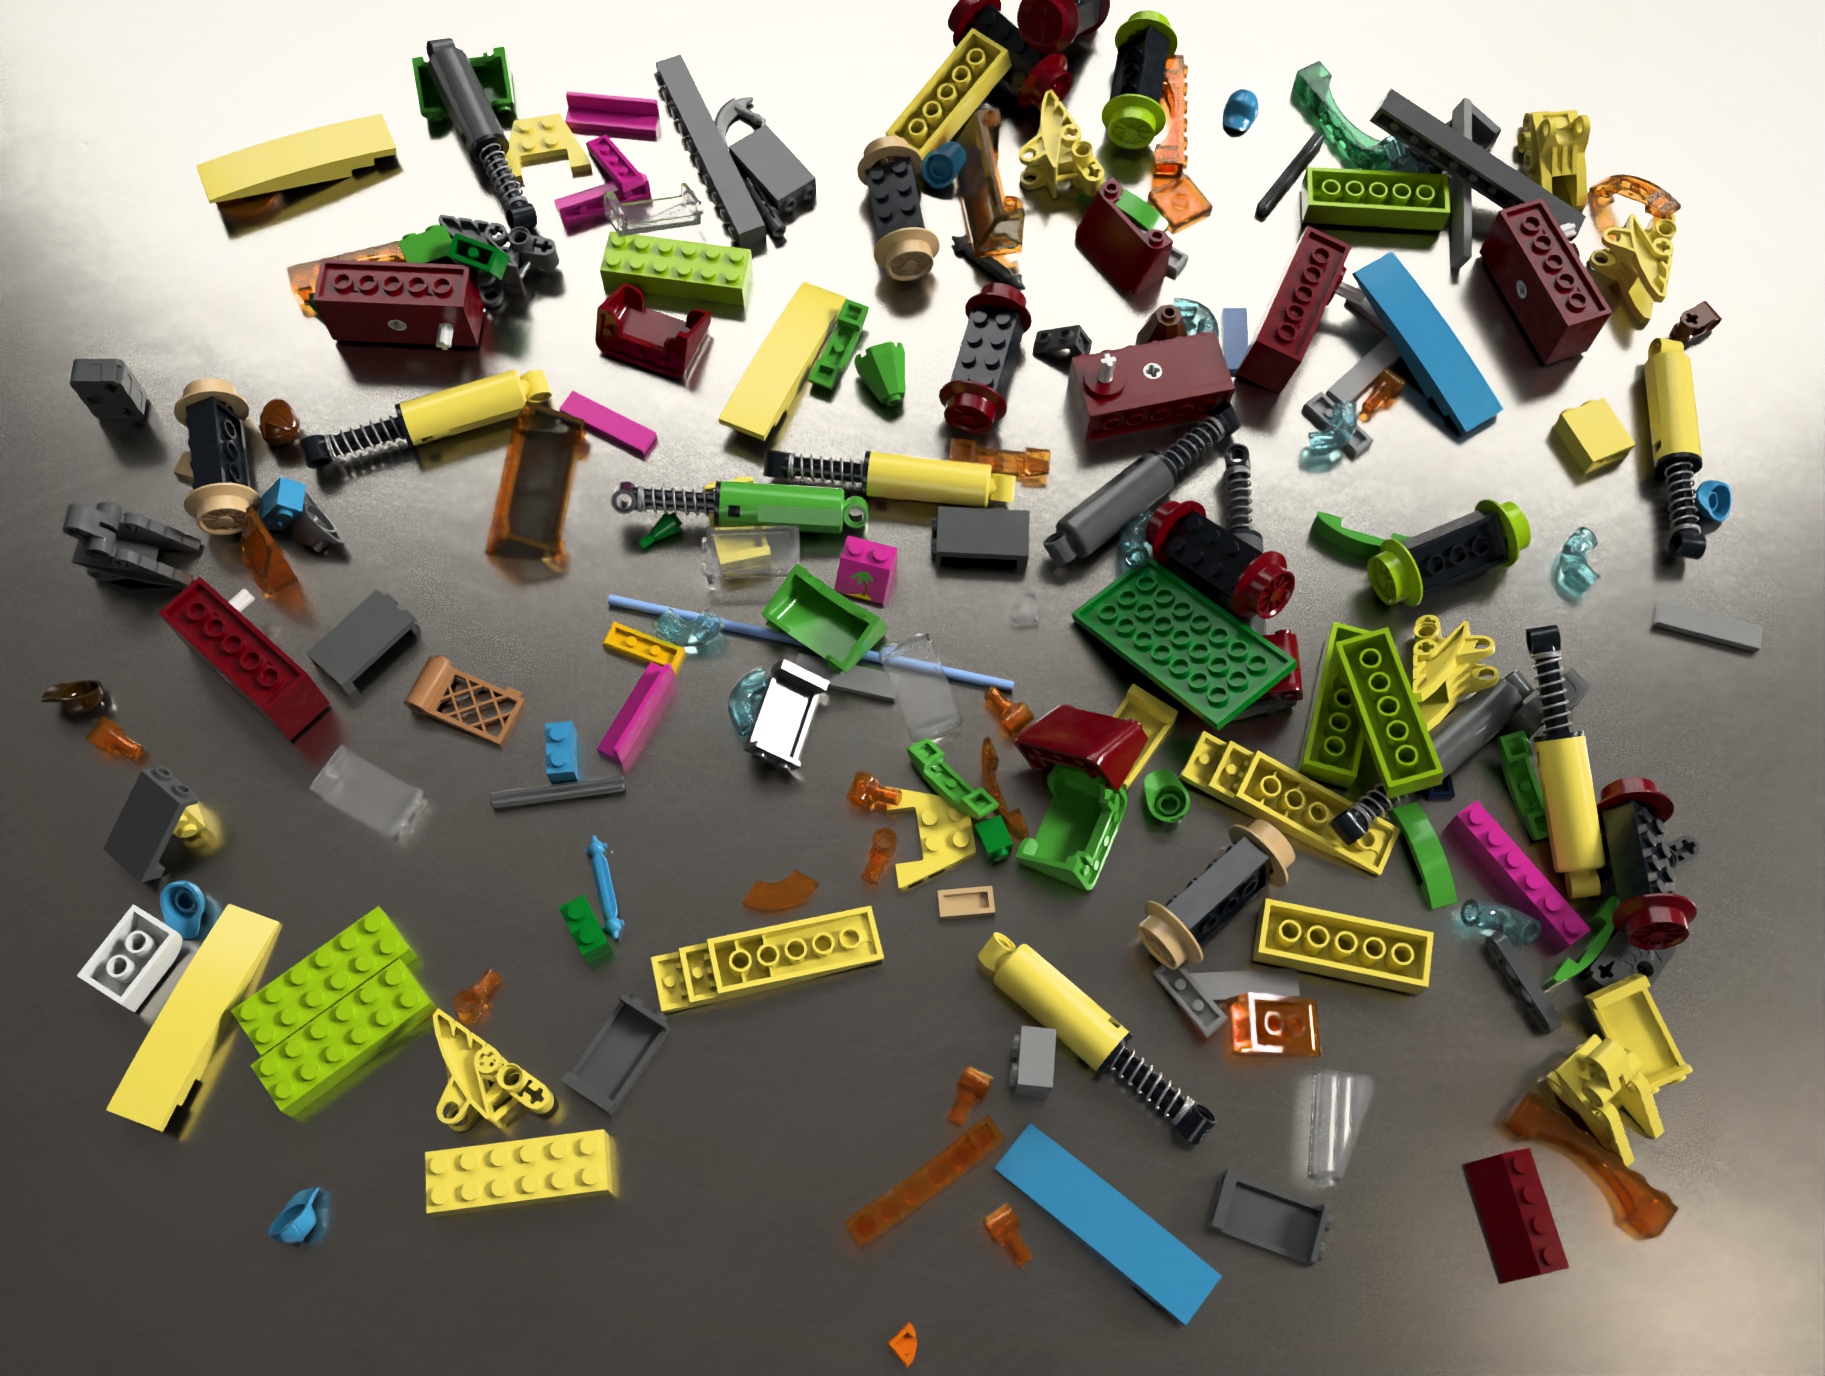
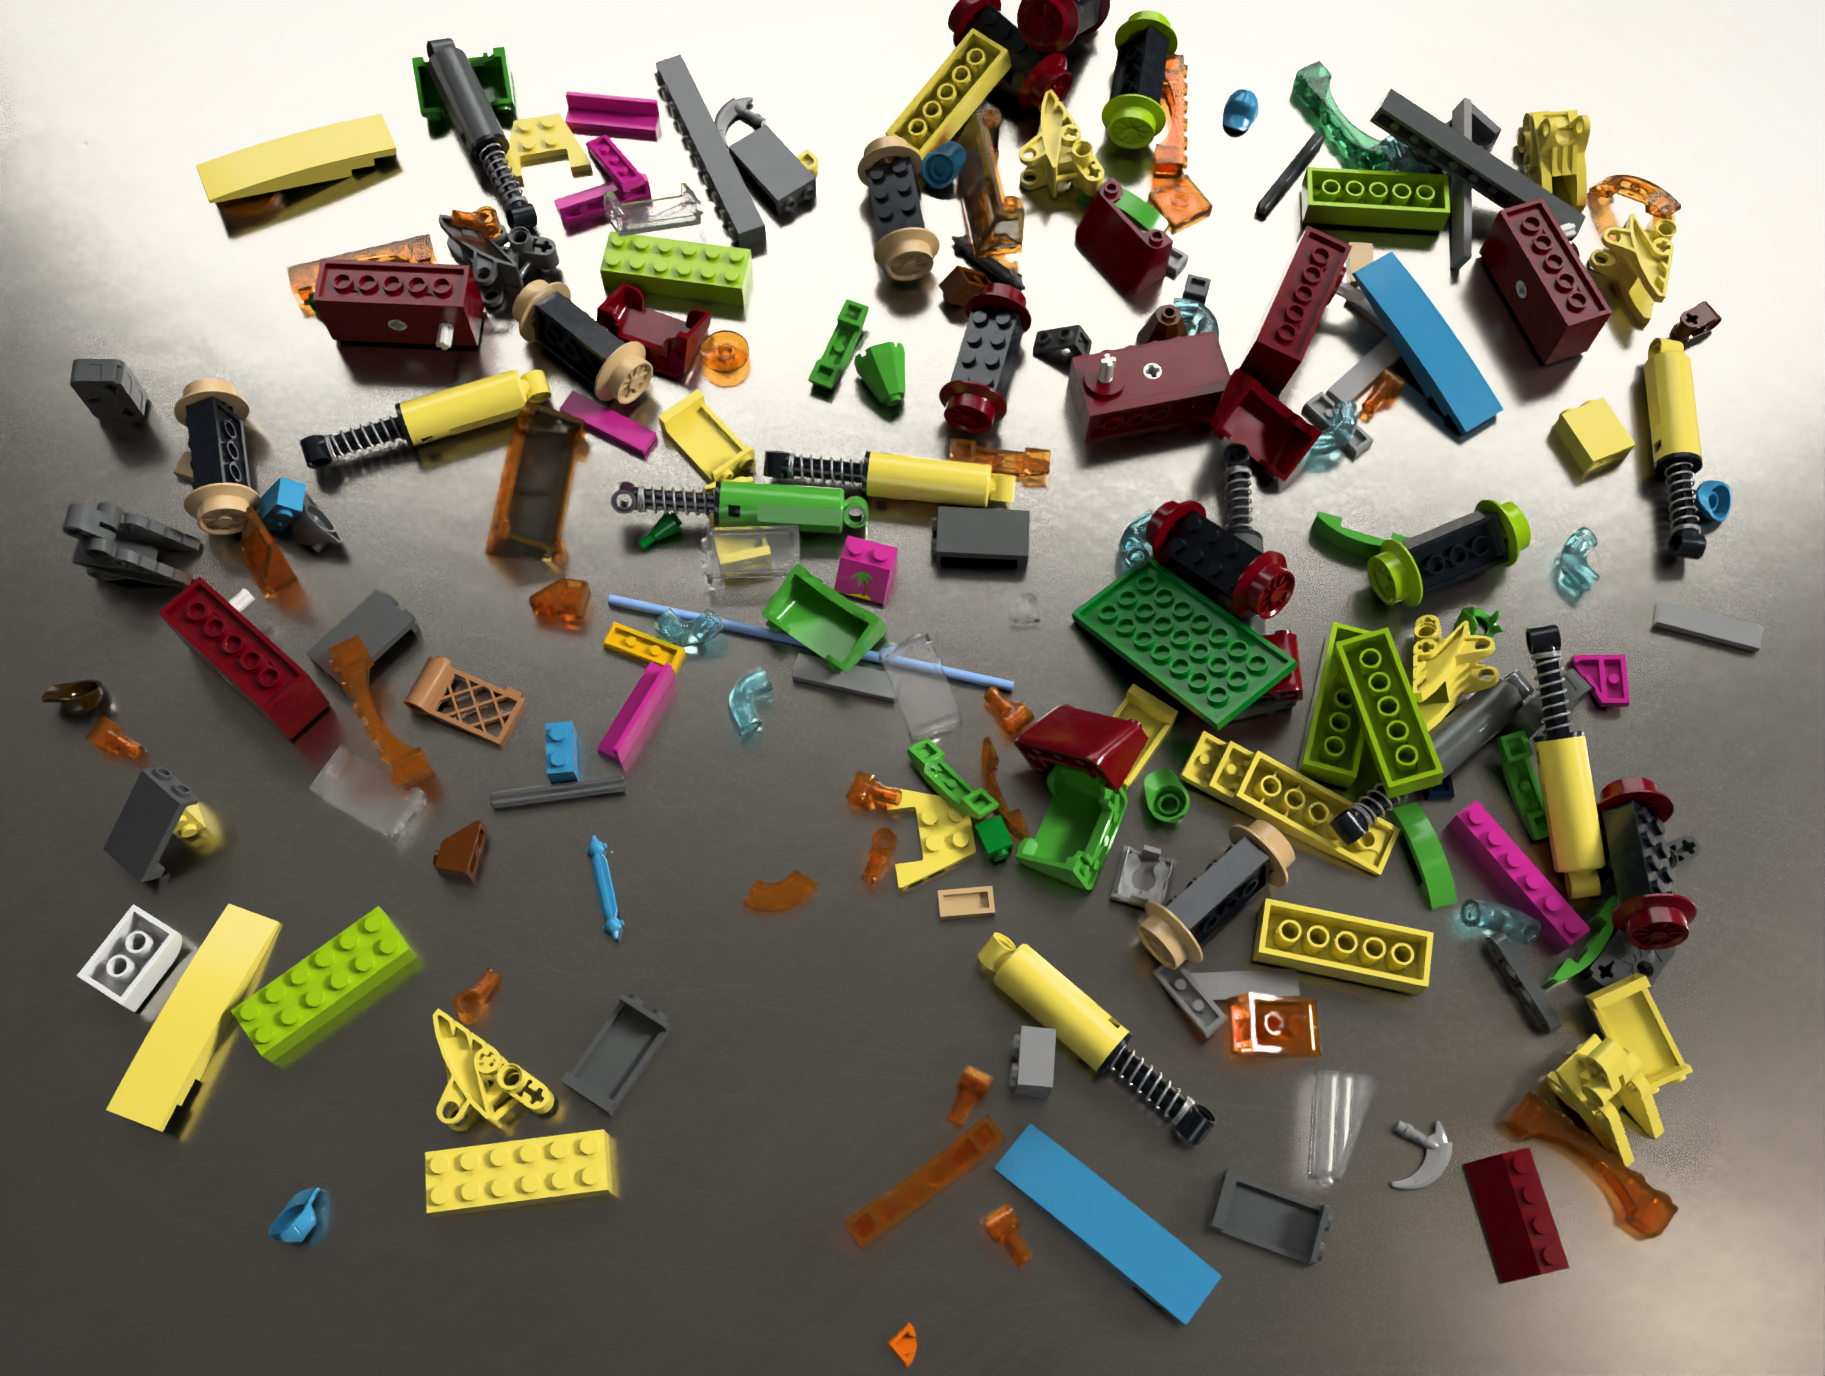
(182, 907): dark azure piece -> none
(278, 423): reddish brown piece -> none
(343, 1038): lime brick -> none
(354, 663): none -> clear orange arch
(427, 246): bright green slope -> none
(461, 852): none -> reddish brown slope
(478, 255): green brick -> none
(482, 220): none -> clear orange pin
(562, 598): none -> clear orange slope
(581, 342): none -> brick
(585, 929): green brick -> none
(705, 439): none -> light yellow panel
(725, 343): none -> clear orange dish
(765, 959): light yellow slope -> none
(767, 212): dark grey pin -> none
(782, 361): light yellow slope -> none
(784, 715): panel -> none
(809, 160): none -> light yellow tile
(962, 285): none -> reddish brown slope
(1134, 490): dark grey piece -> none
(1143, 877): none -> piece
(1196, 288): none -> dark grey tile
(1234, 336): light blue tile -> none
(1263, 424): none -> dark red windscreen
(1359, 256): none -> tan tile
(1436, 1157): none -> light grey piece
(1469, 614): none -> bright green piece
(1606, 676): none -> dark pink wing

